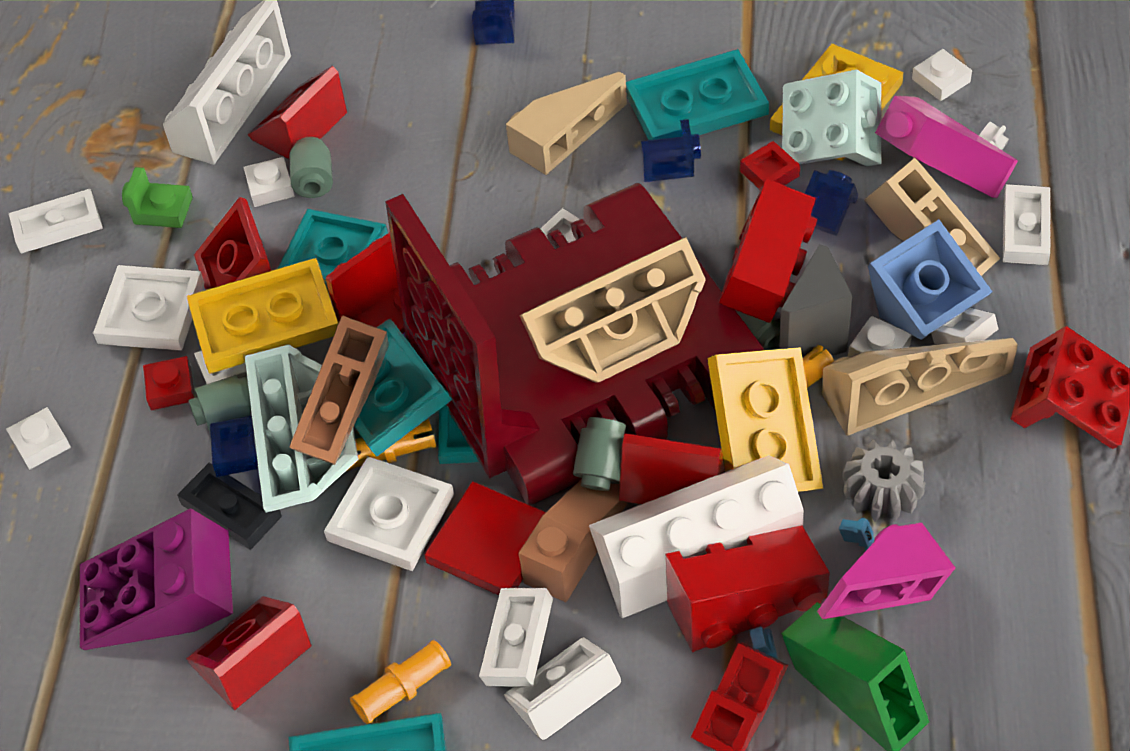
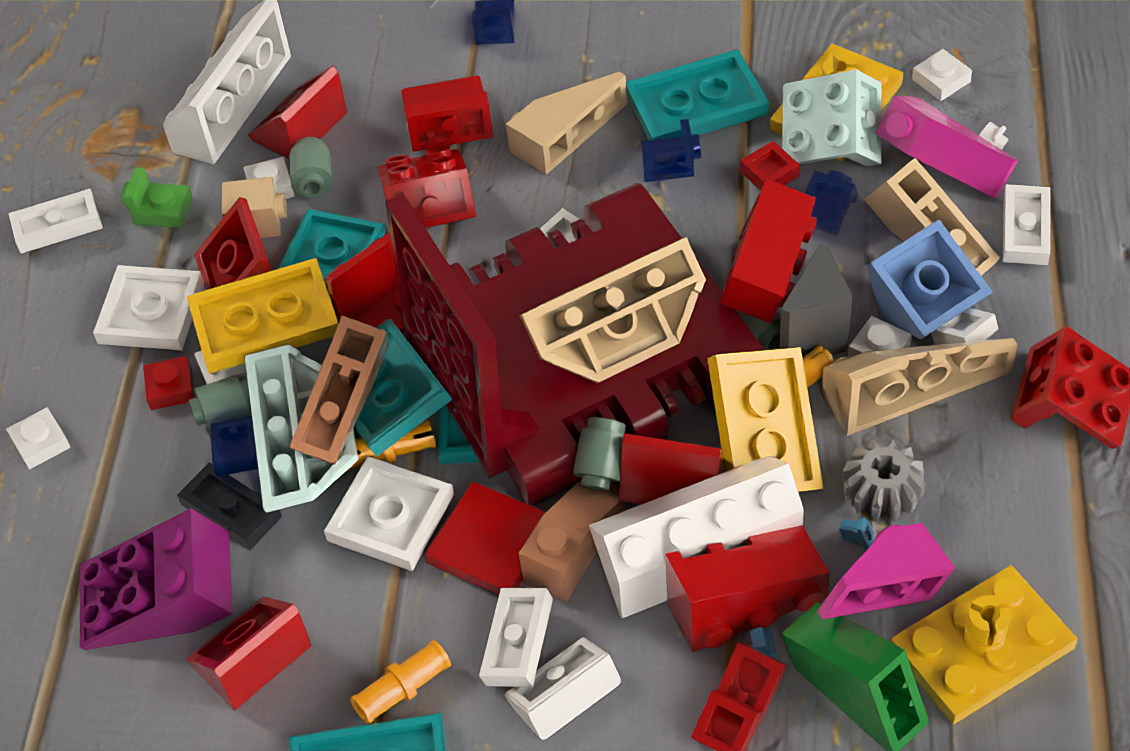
(264, 202): none -> tan brick
(432, 184): none -> red bracket
(447, 113): none -> red bracket
(984, 644): none -> yellow plate

